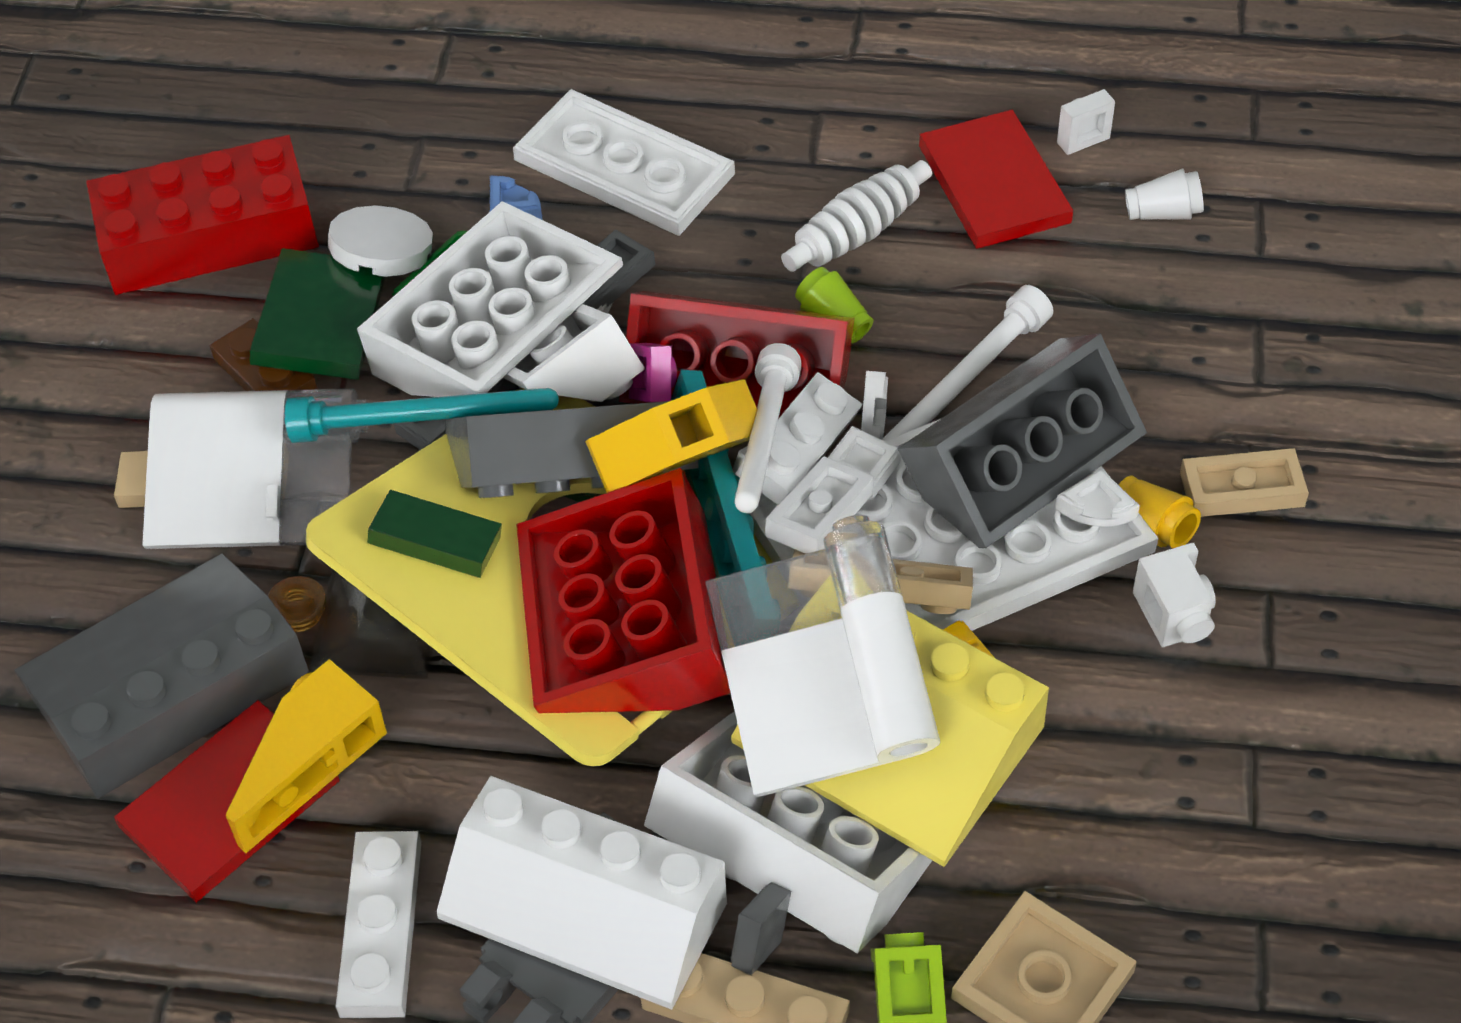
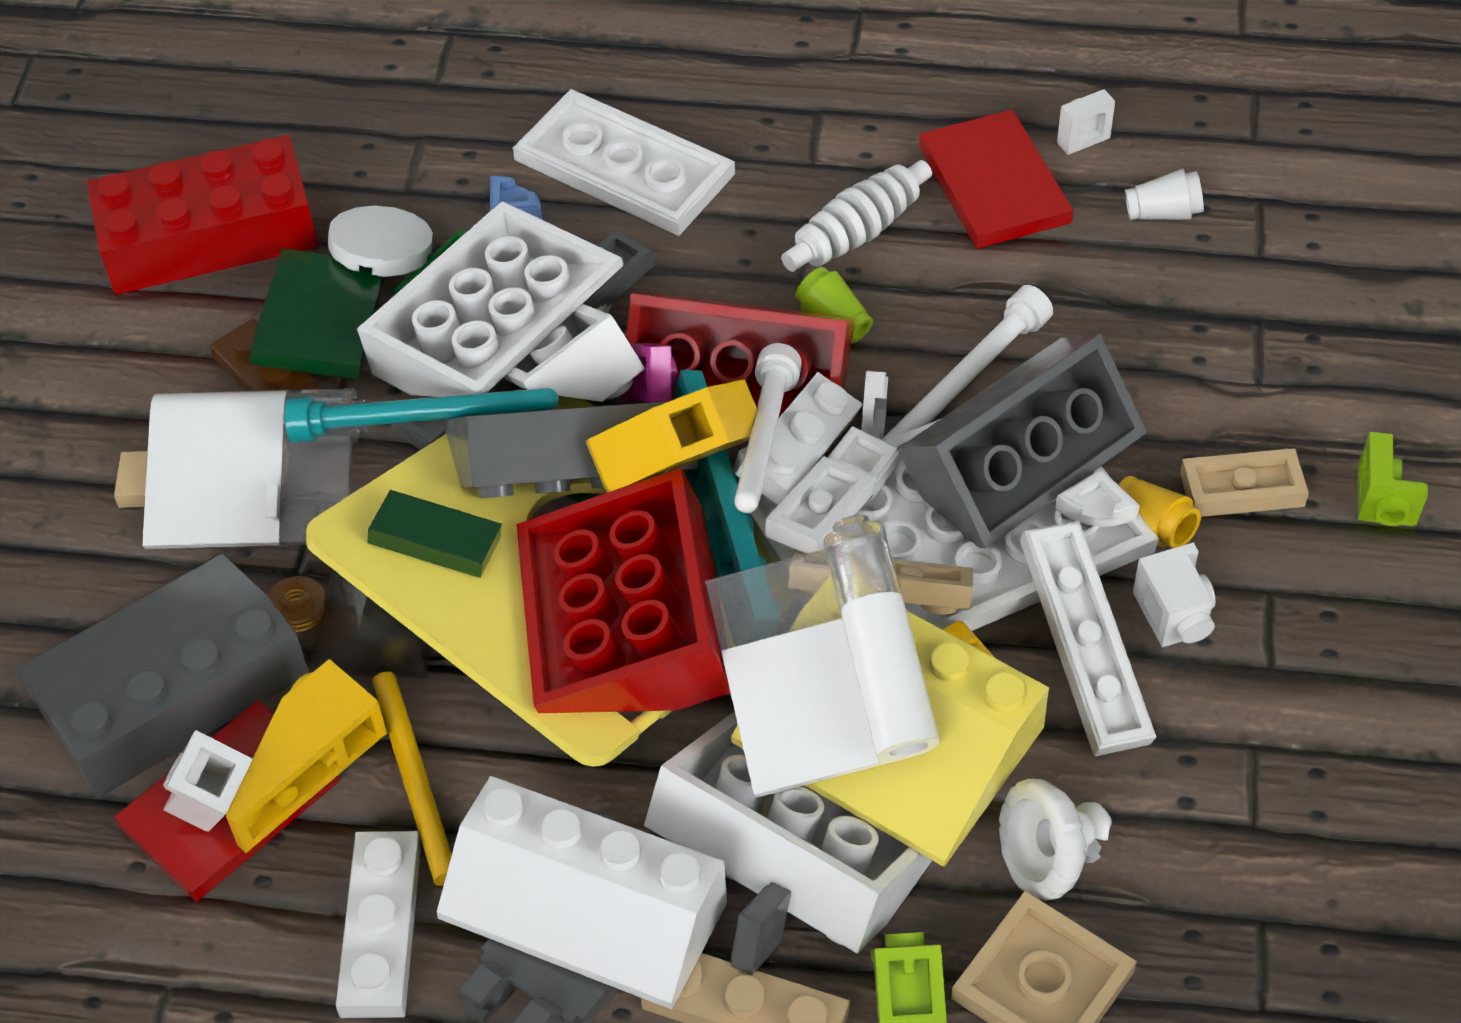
(204, 781): none -> white brick
(413, 775): none -> yellow bar
(1048, 837): none -> white hair
(1087, 639): none -> white tile
(1380, 489): none -> lime bracket

